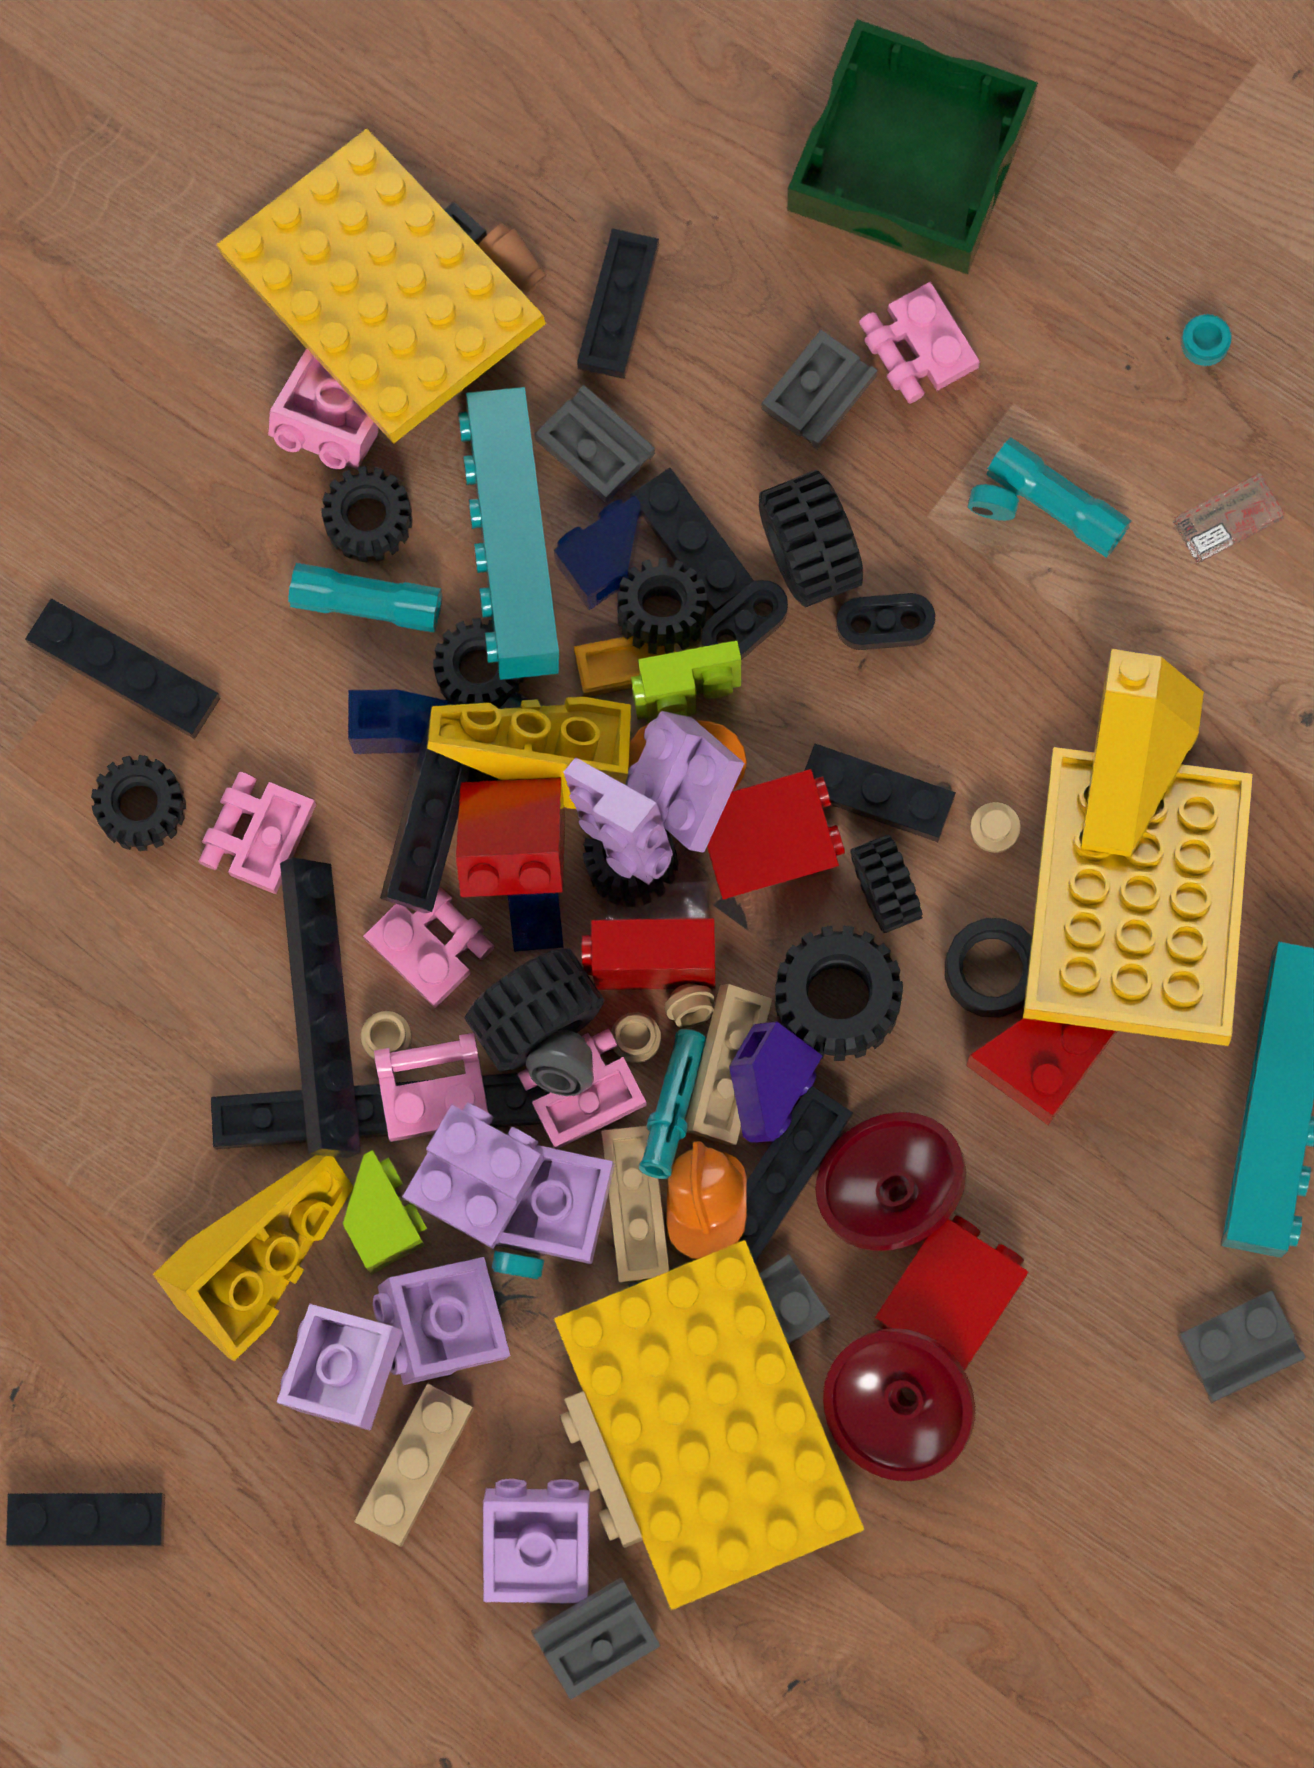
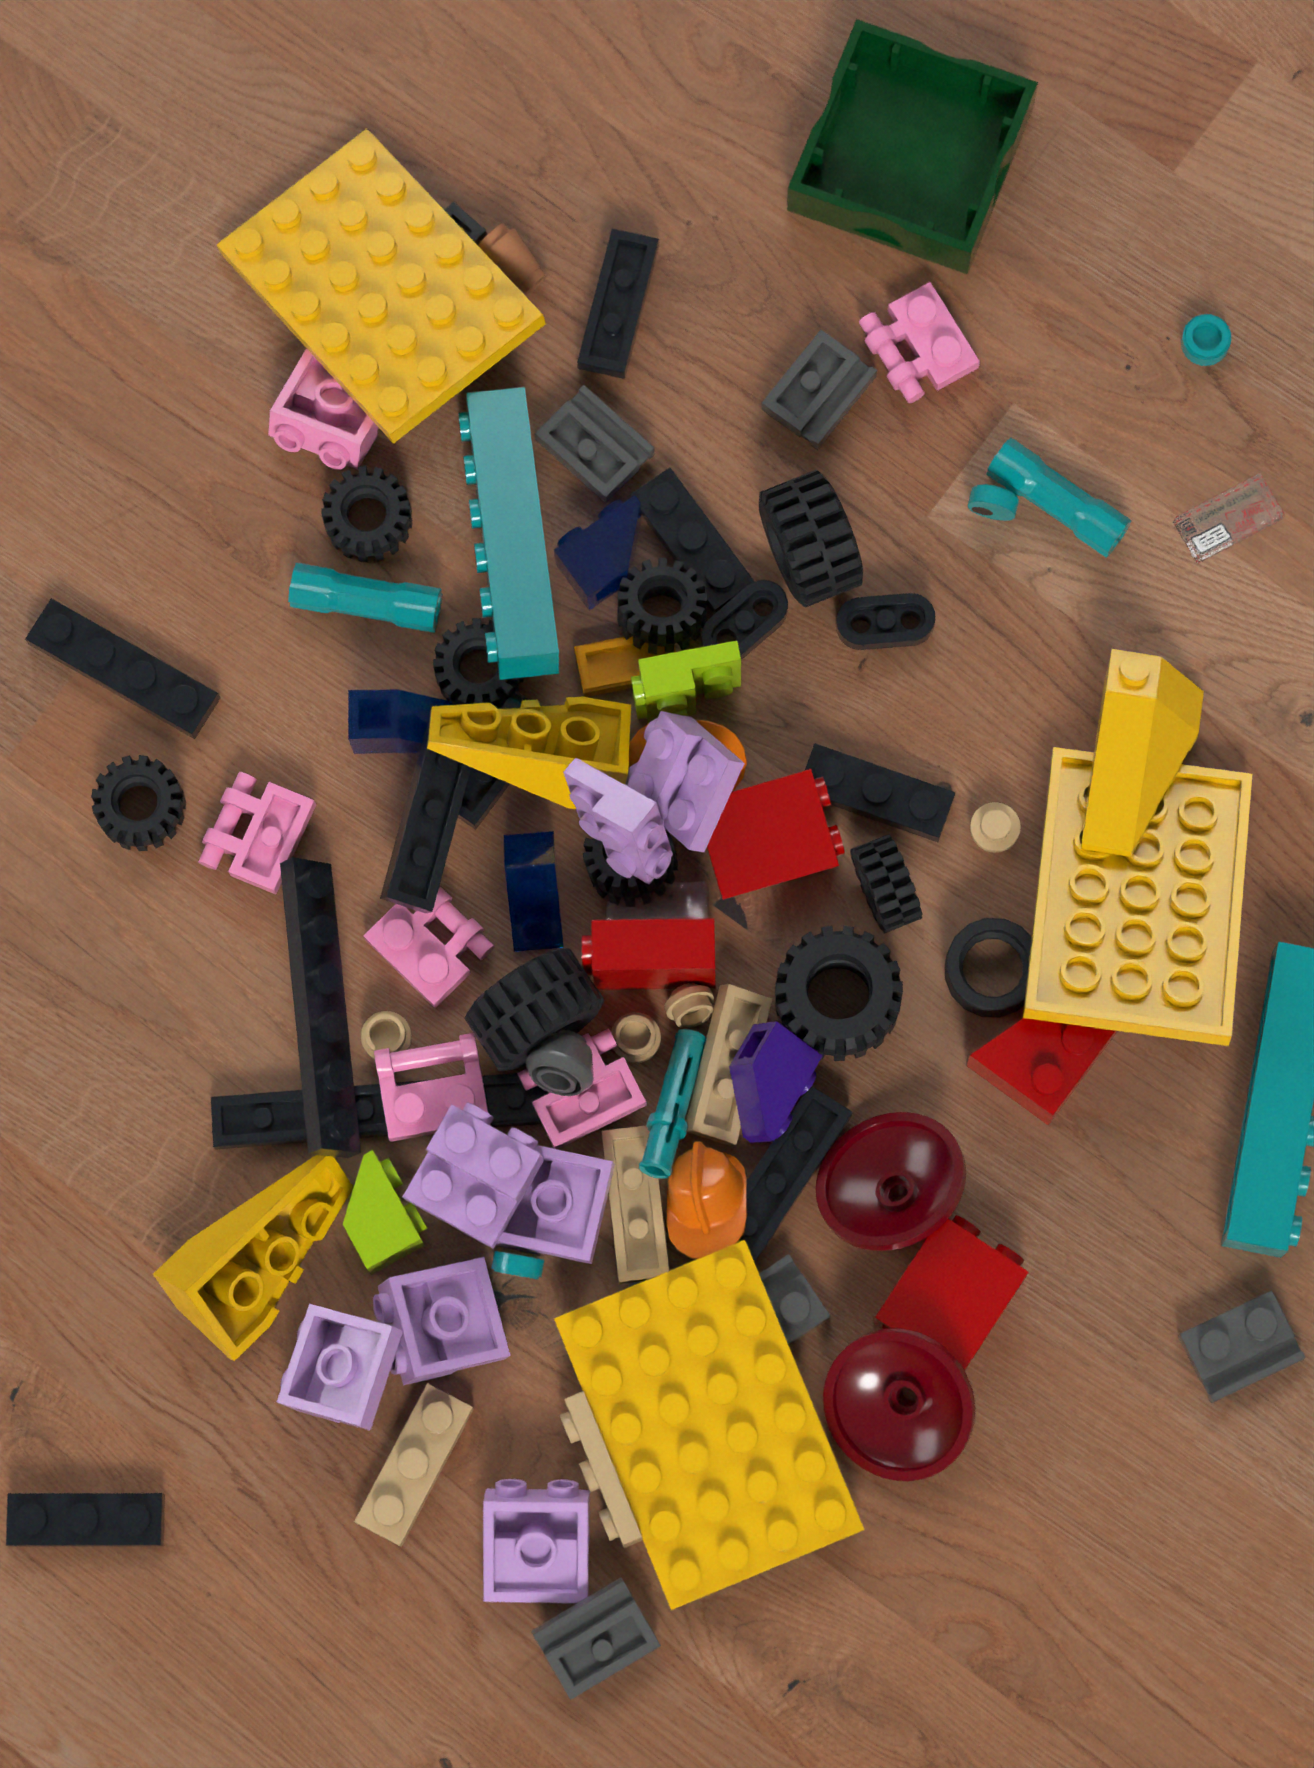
(510, 837): red brick -> none

